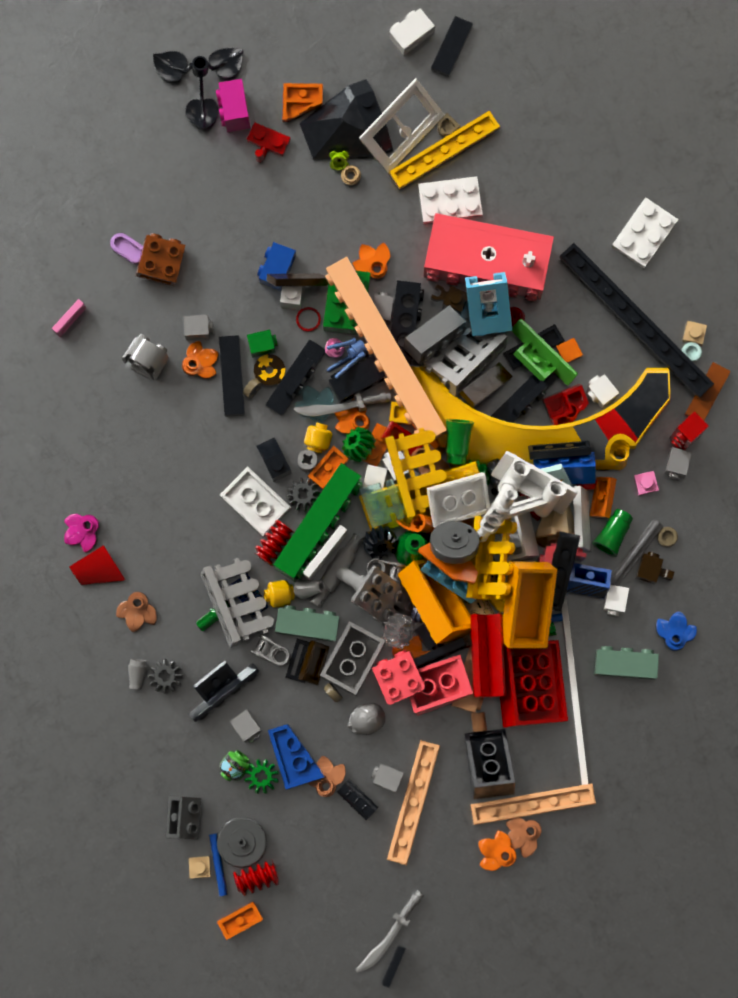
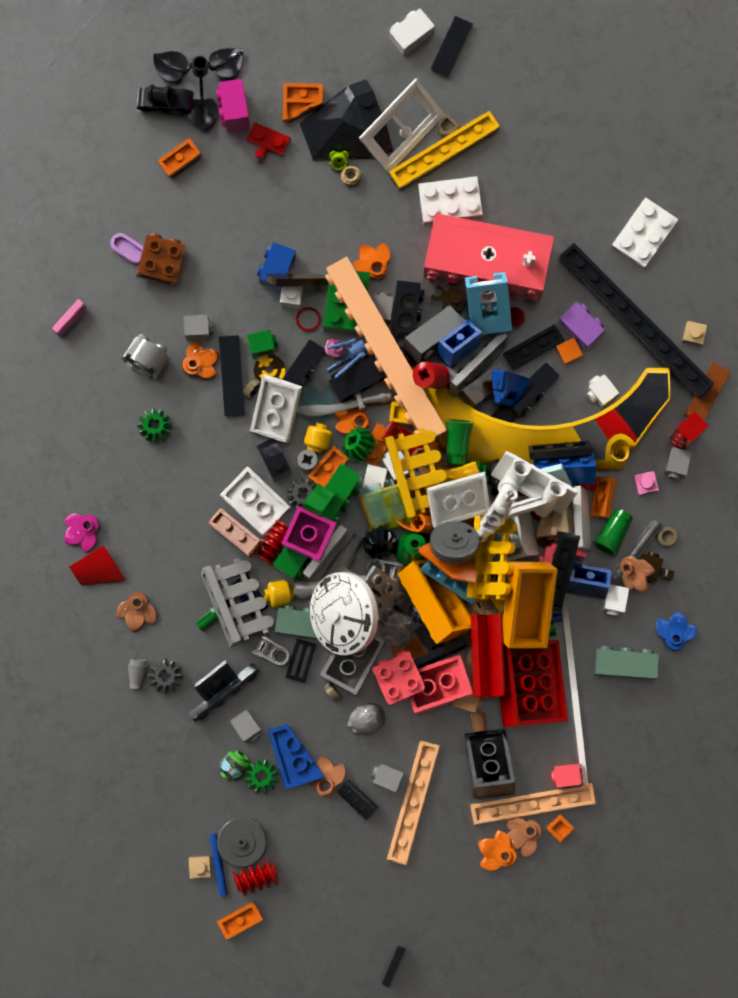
(157, 418): none -> green gear
(164, 99): none -> black piece
(179, 157): none -> orange plate
(183, 817): dark grey brick -> none
(235, 532): none -> tile
(275, 408): none -> white tile
(309, 534): none -> dark pink brick
(313, 662): dark brown tile -> none
(319, 500): none -> green slope
(344, 613): none -> white dish
(377, 953): light grey sword -> none
(431, 375): none -> red piece
(459, 343): none -> blue brick
(508, 387): none -> blue piece
(540, 356): bright green bracket -> none
(559, 828): none -> orange tile
(565, 405): red slope -> none
(568, 775): none -> coral brick
(581, 325): none -> medium lavender brick
(636, 574): none -> nougat plate
(692, 351): light aqua tile -> none

